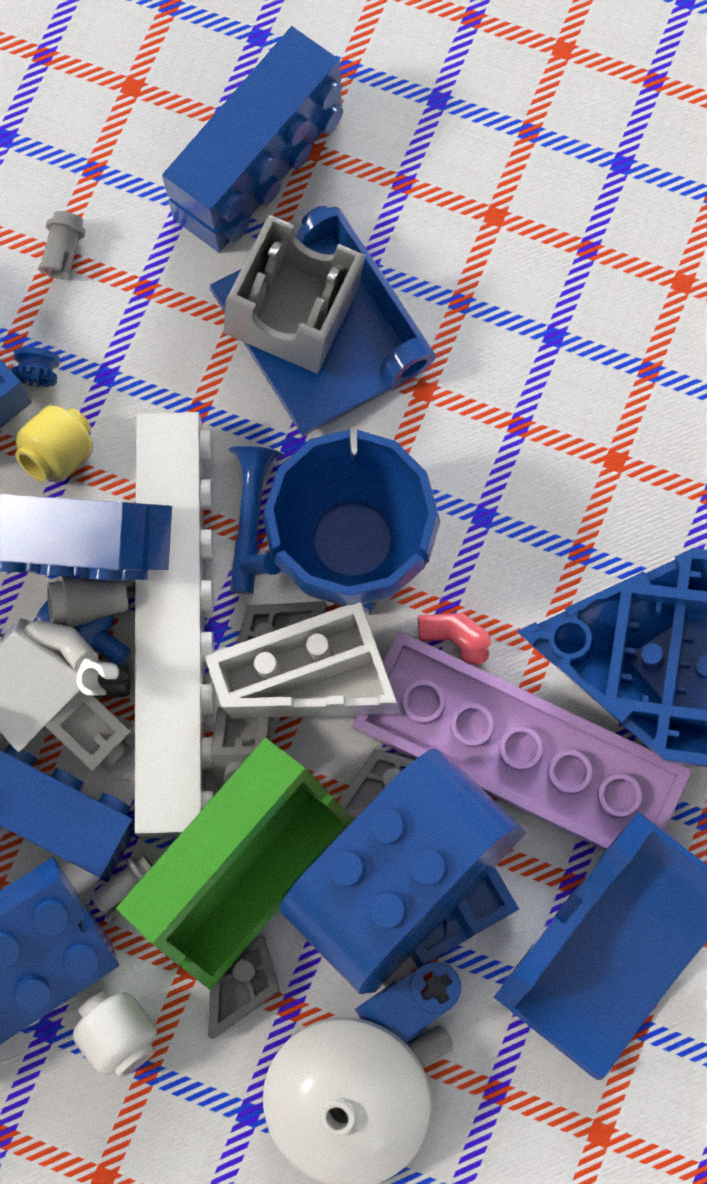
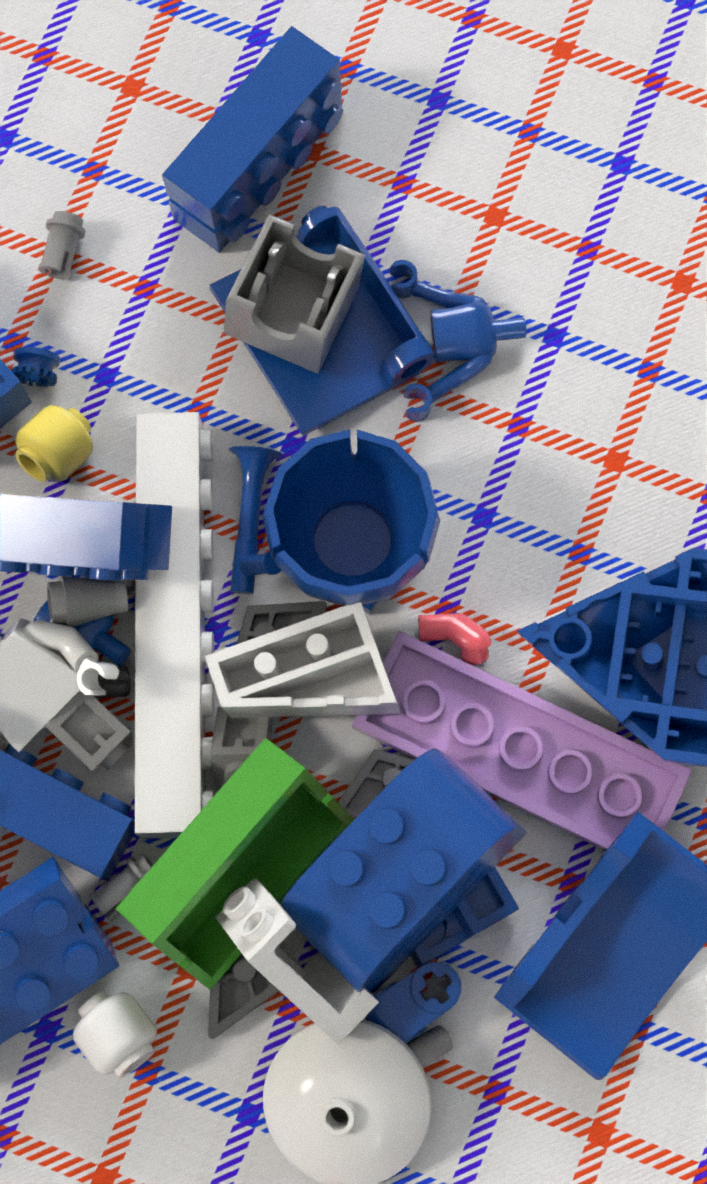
(257, 928): none -> white panel
(458, 333): none -> blue piece

